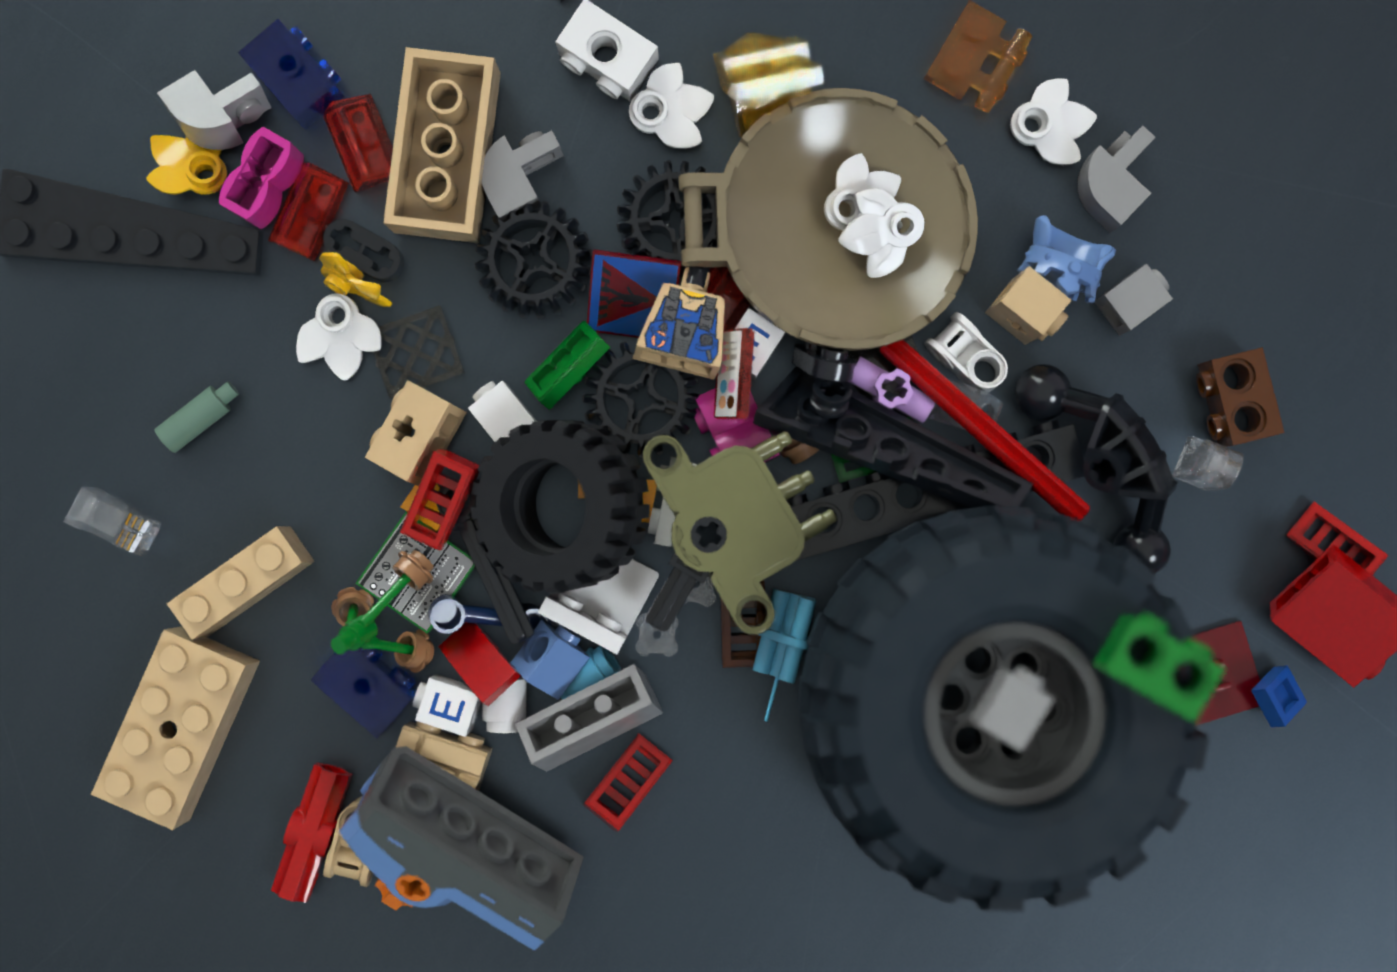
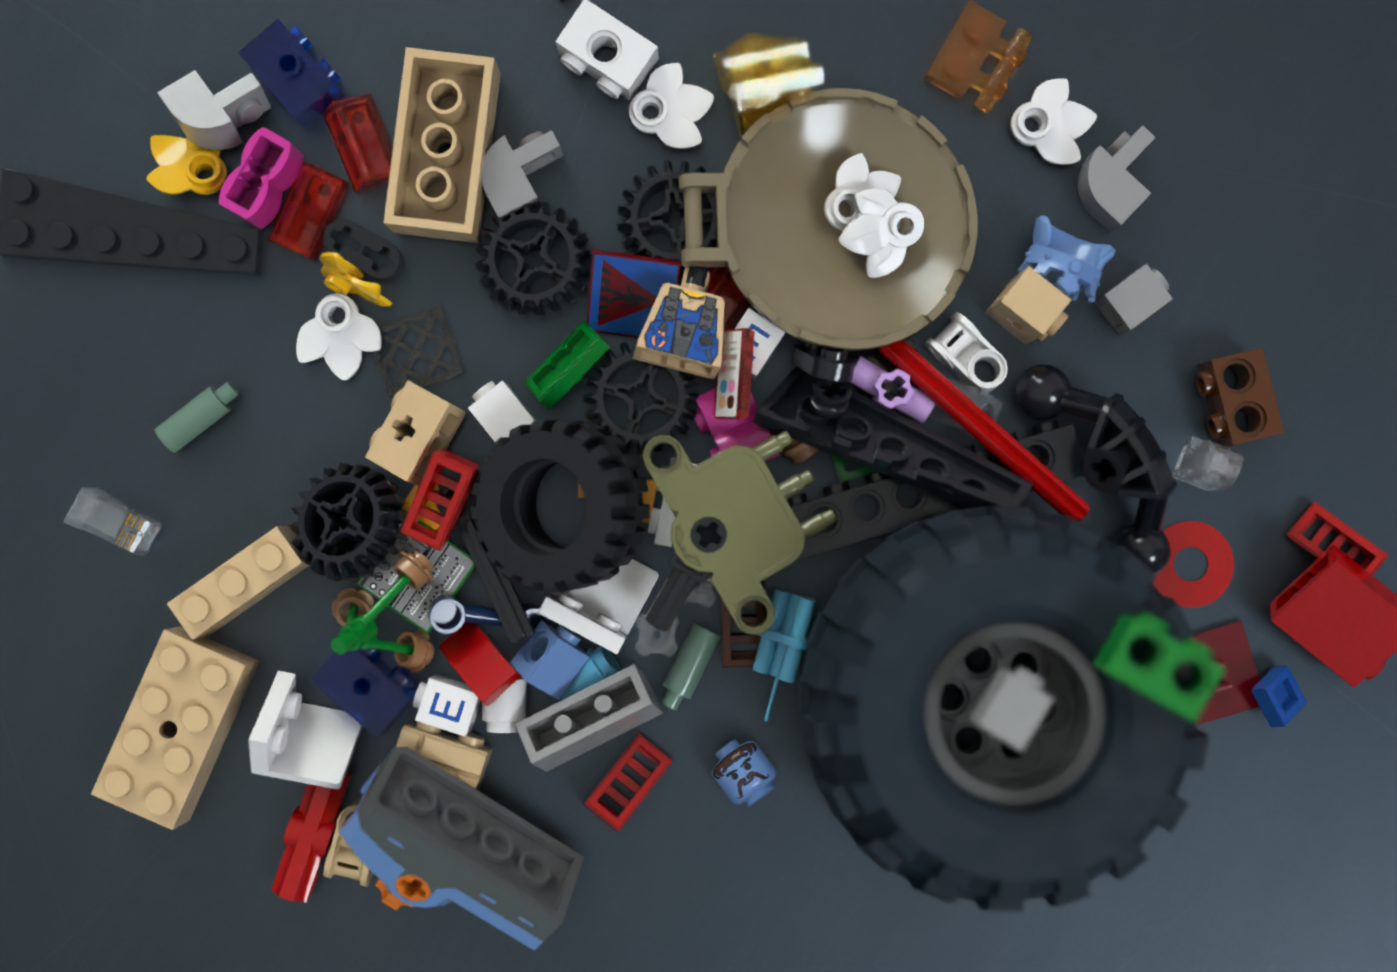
(301, 739): none -> white bracket
(327, 536): none -> black gear
(689, 665): none -> sand green cylinder
(744, 772): none -> medium blue head
(1219, 569): none -> red piece

